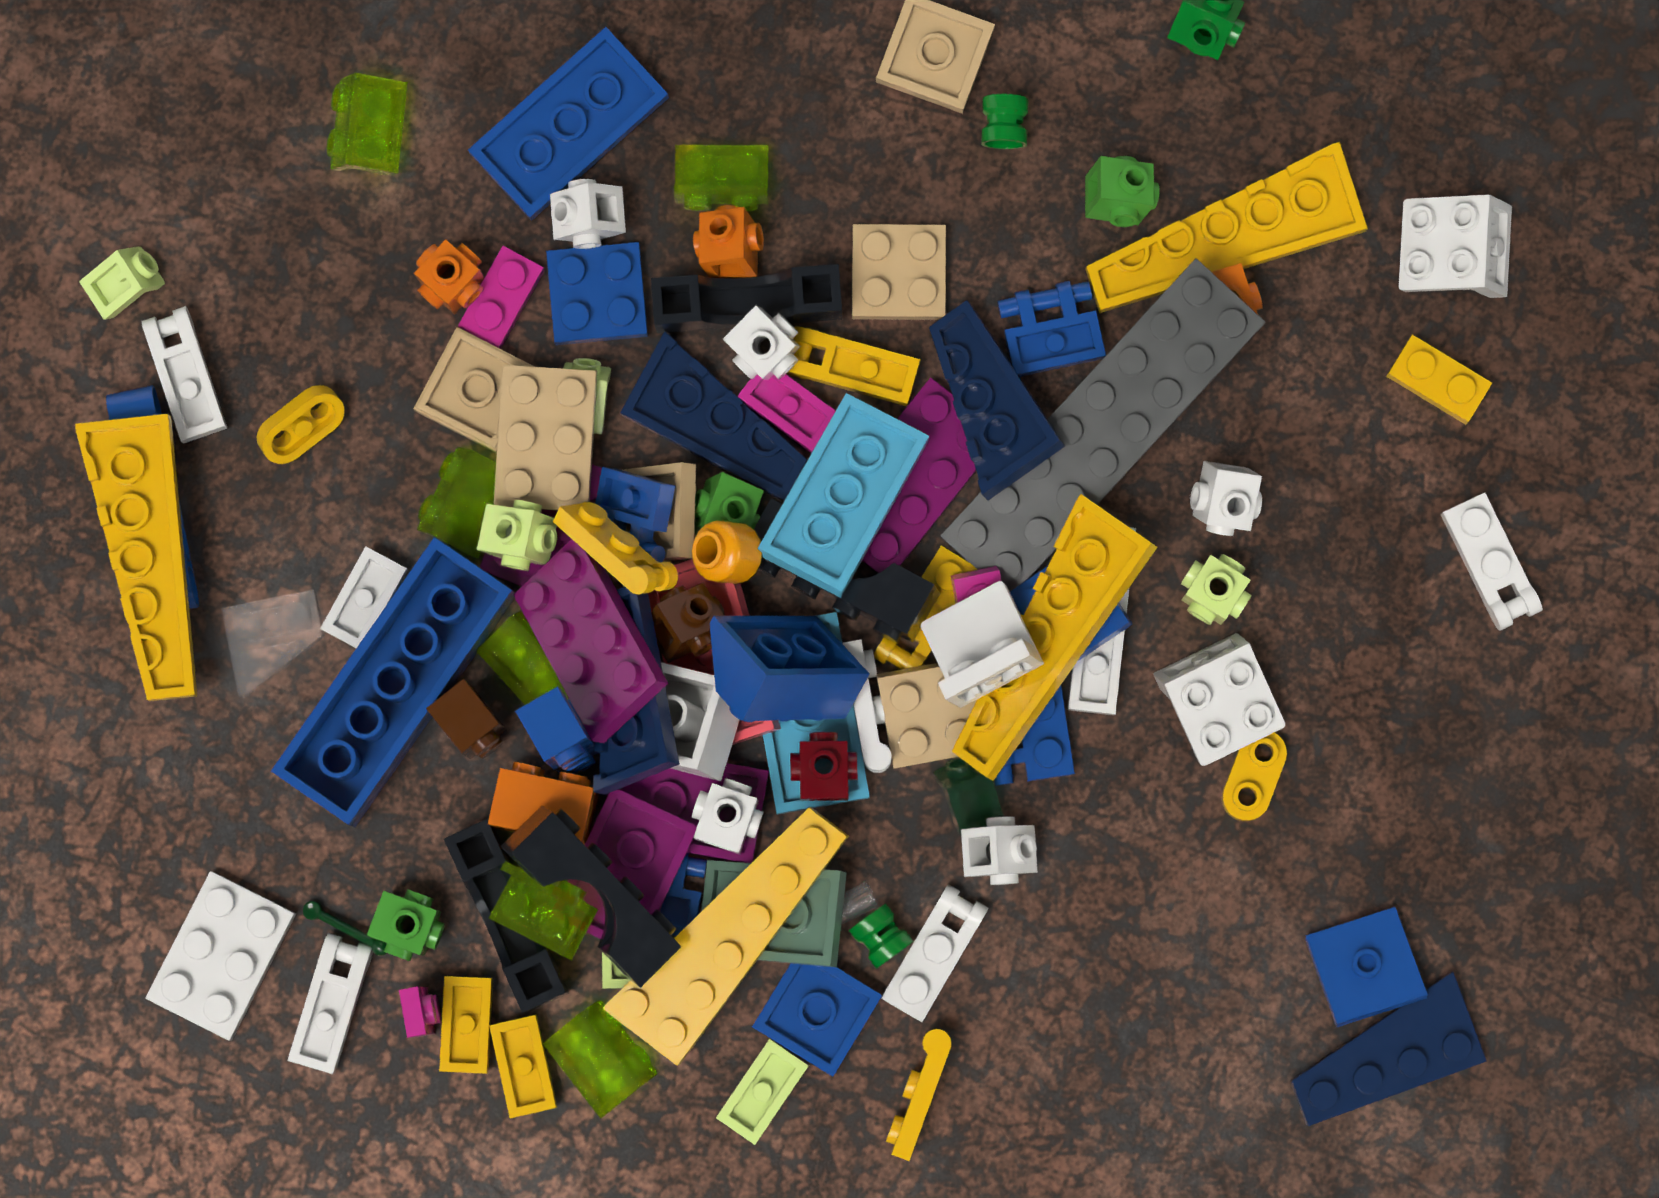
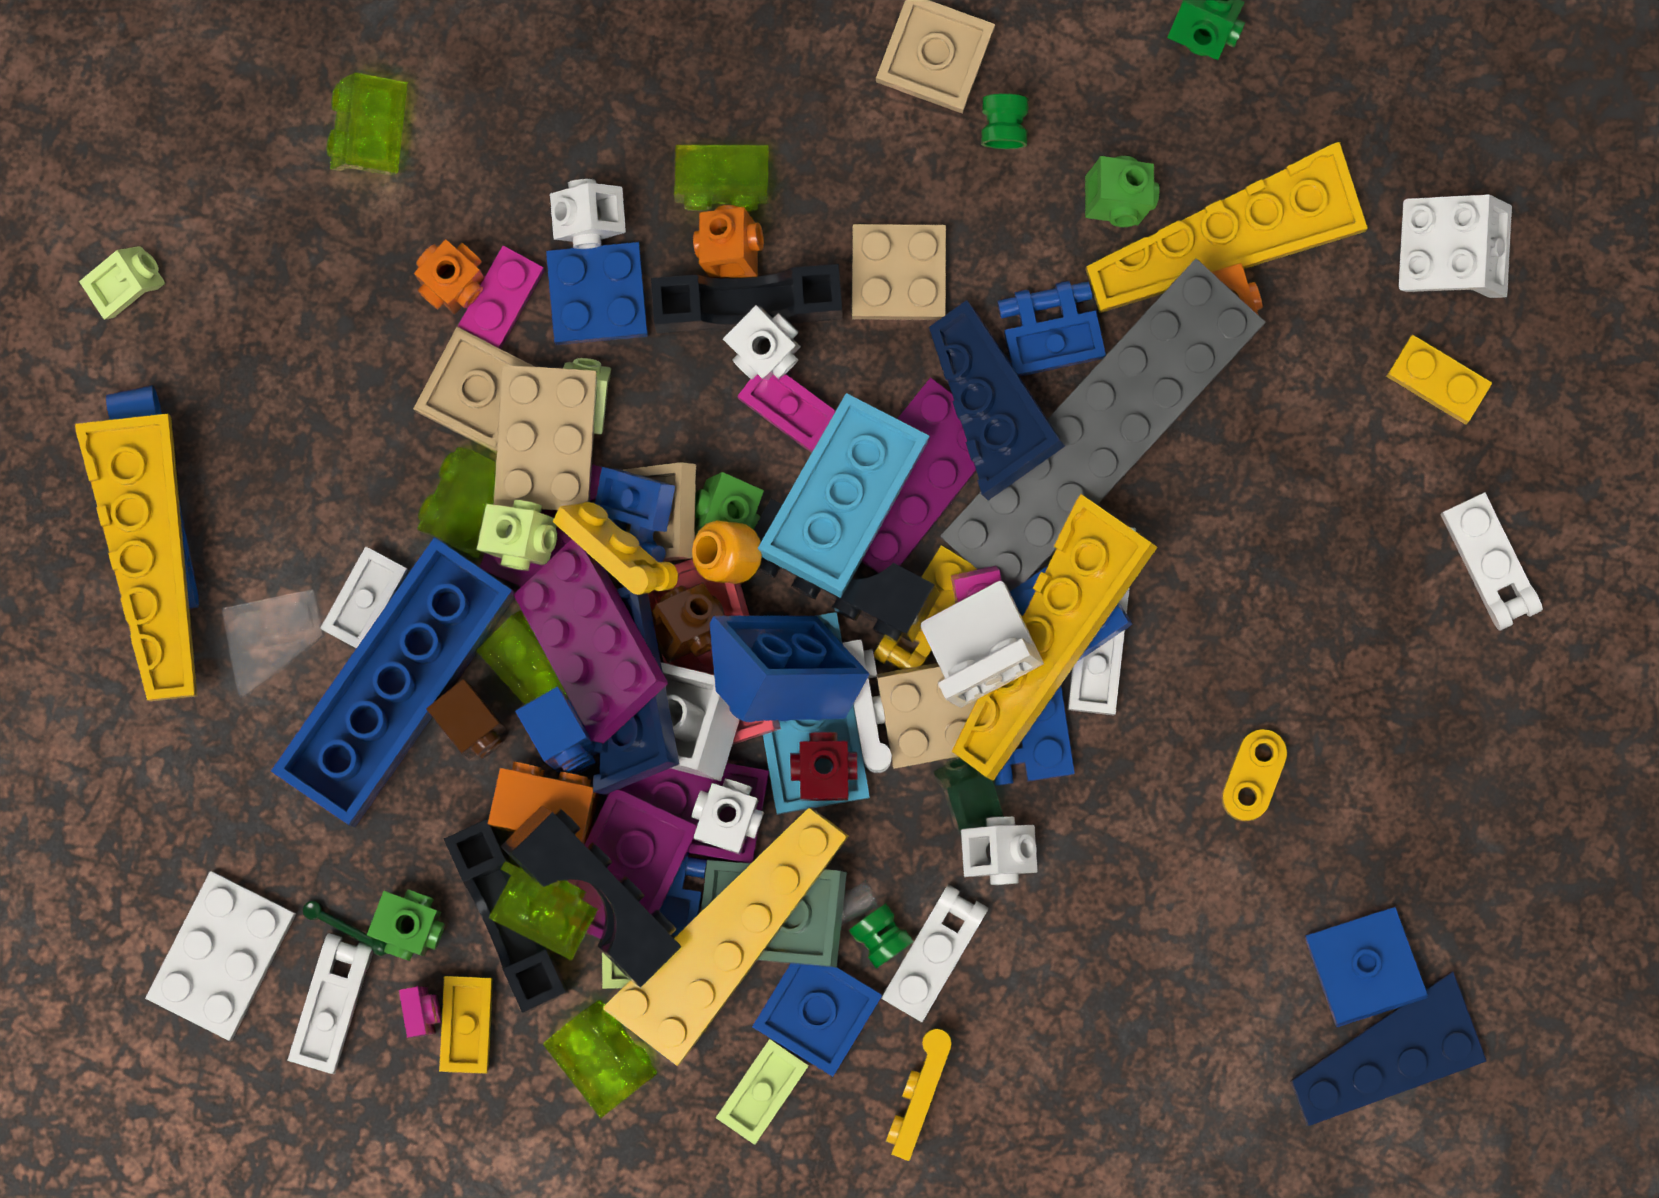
(184, 376): white plate -> none
(300, 424): yellow plate -> none
(523, 1066): yellow plate -> none
(568, 123): blue plate -> none
(699, 414): dark blue wing -> none
(855, 366): yellow plate -> none
(1205, 604): yellowish green brick -> none
(1221, 698): white bracket -> none
(1226, 498): white brick -> none

